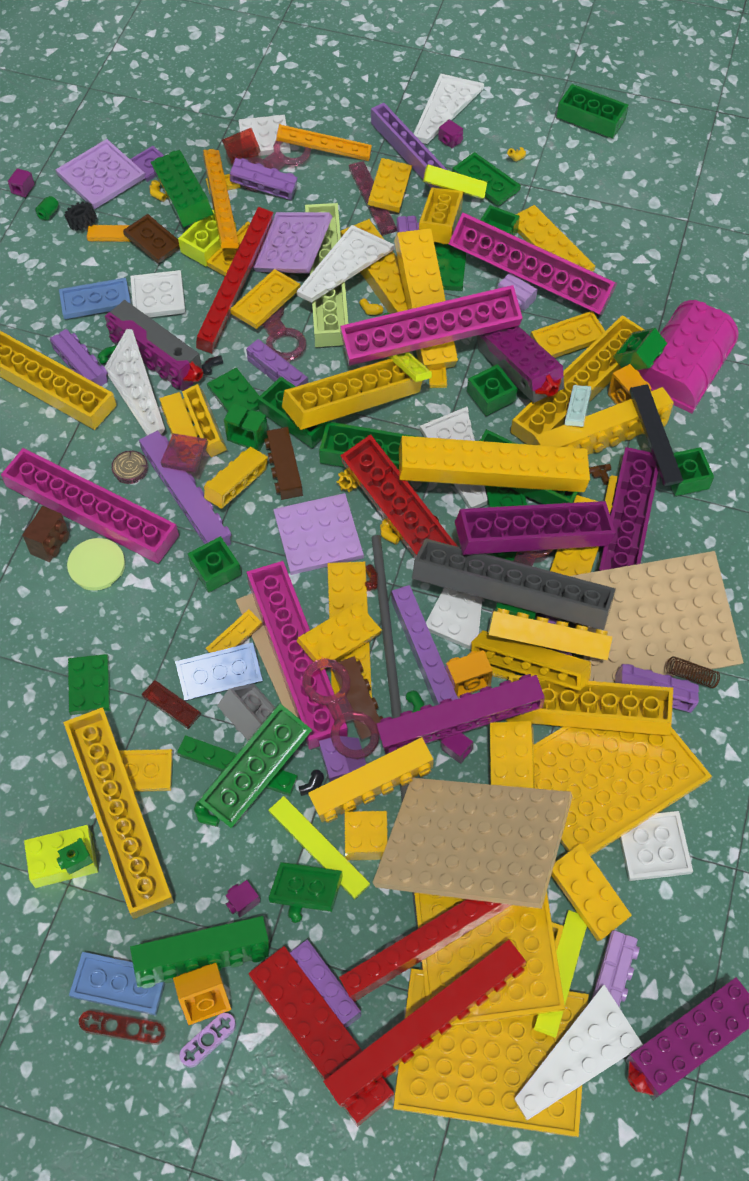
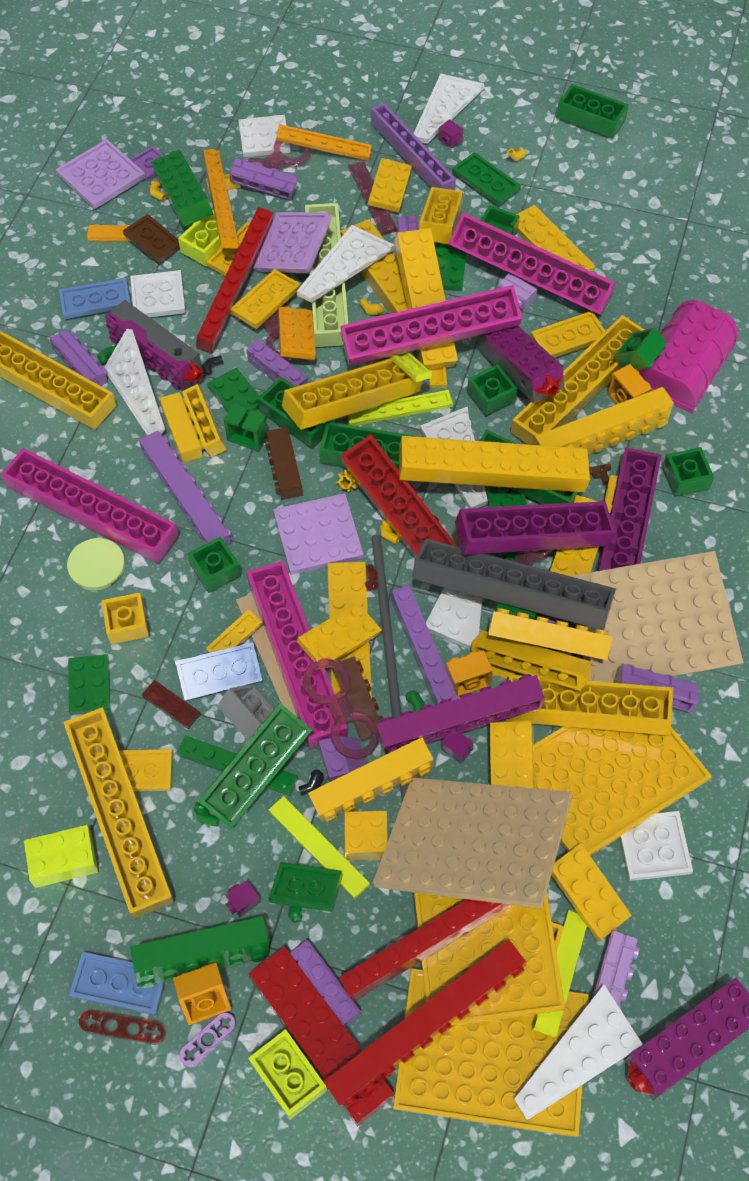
(21, 182): magenta brick -> none
(46, 534): copper brick -> none
(47, 208): green brick -> none
(80, 216): black tyre -> none
(80, 860): green brick -> none
(125, 618): none -> yellow brick
(129, 467): tile -> none
(184, 453): clear pink plate -> none
(235, 477): yellow brick -> none
(241, 145): clear red piece -> none
(287, 1074): none -> neon yellow brick
(296, 333): none -> light orange plate
(402, 408): none -> neon yellow tile
(455, 181): neon yellow tile -> none
(578, 406): light aqua tile -> none
(656, 435): black tile -> none
(689, 678): reddish brown piece -> none

